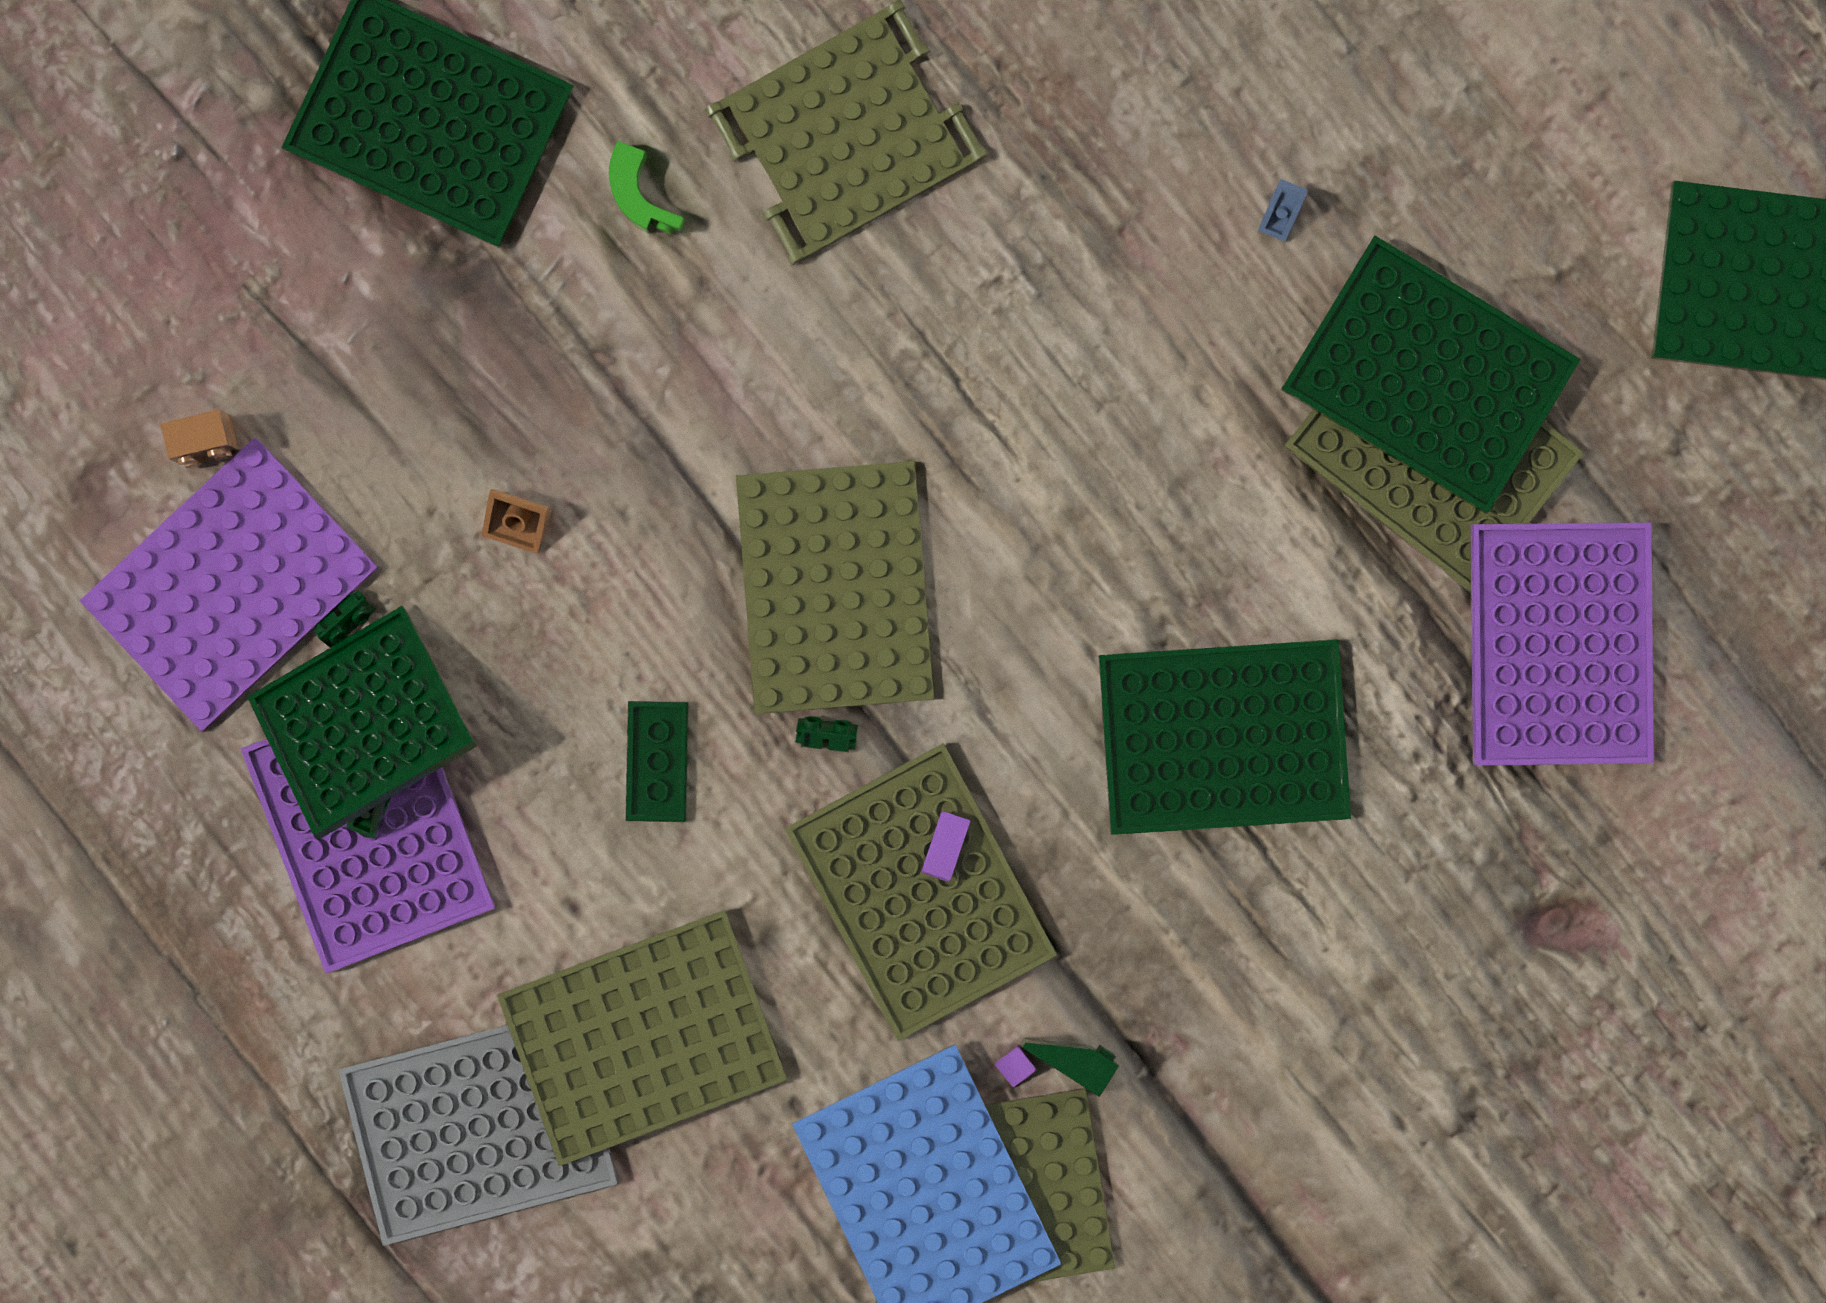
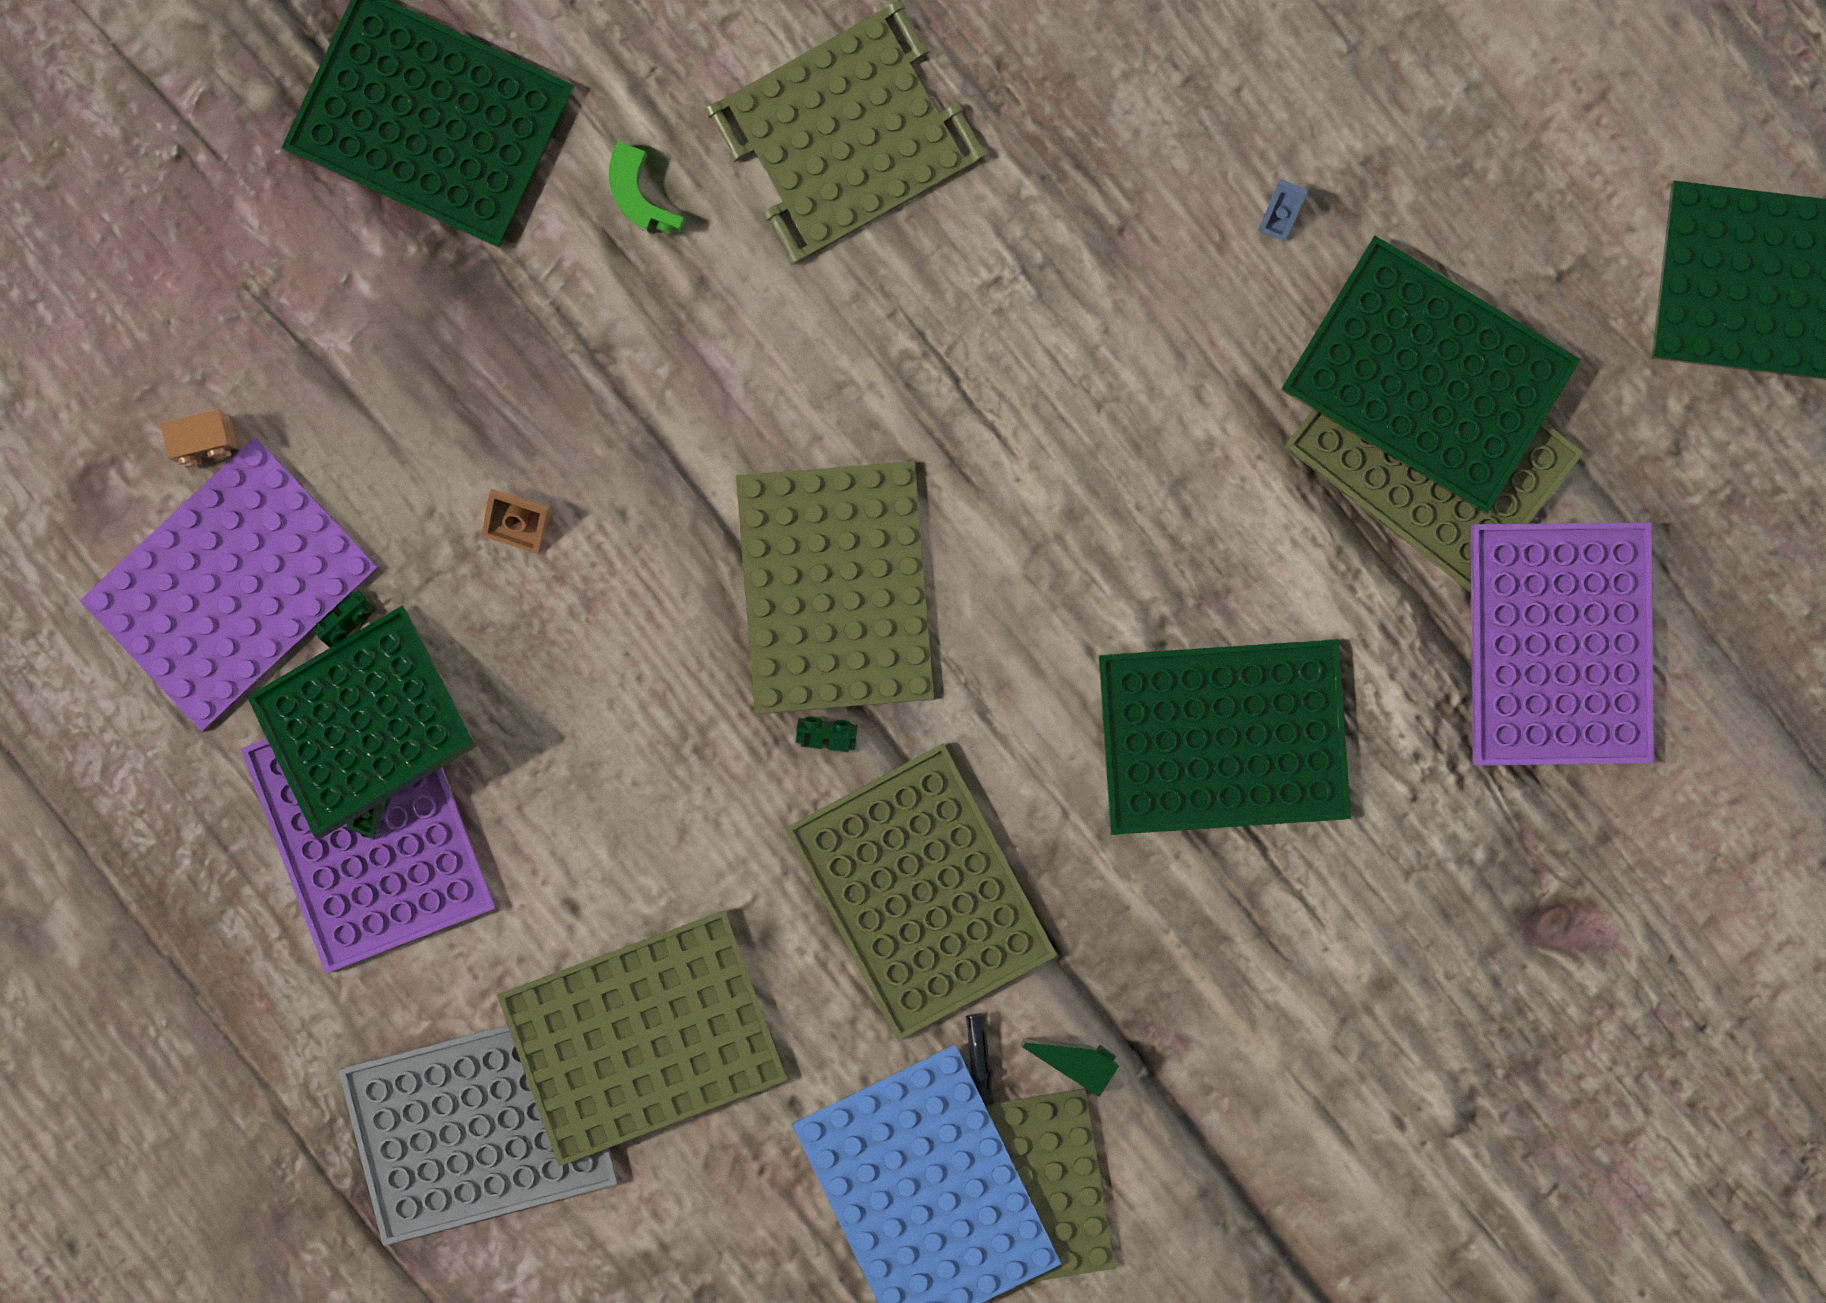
(657, 761): dark green tile -> none
(945, 846): medium lavender slope -> none
(979, 1058): none -> black pin
(1015, 1066): medium lavender slope -> none

